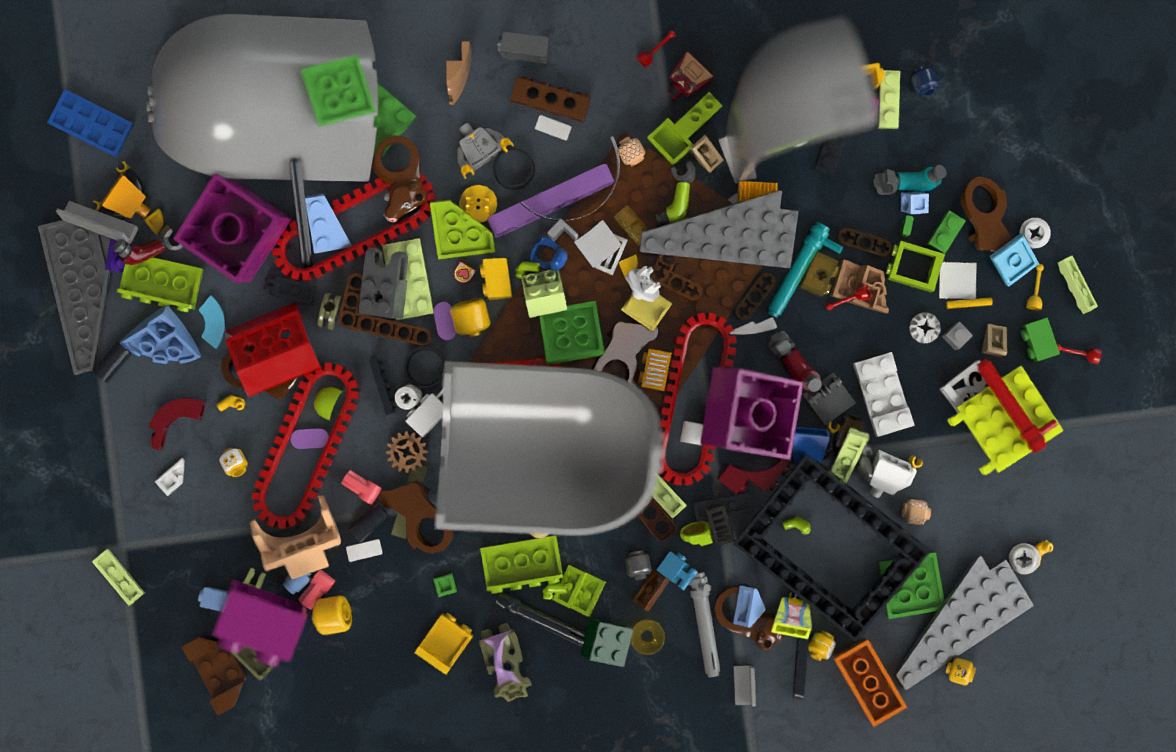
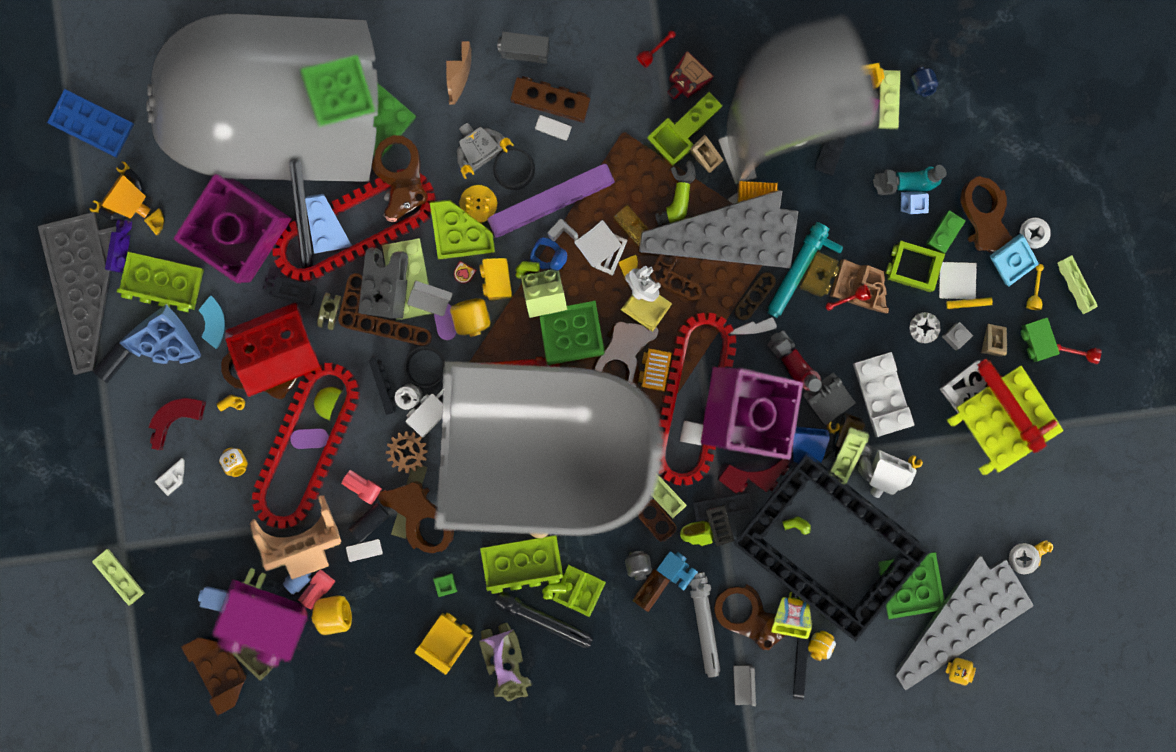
(98, 222): light grey panel -> none
(137, 254): piece -> none
(429, 298): none -> light grey panel
(606, 642): brick -> none
(618, 166): white sticker -> none
(631, 151): light nougat head -> none
(654, 644): clear yellow piece -> none
(748, 607): light blue slope -> none
(852, 232): dark brown beam -> none
(869, 682): orange brick -> none
(906, 226): bright green tile -> none
(915, 512): light nougat head -> none

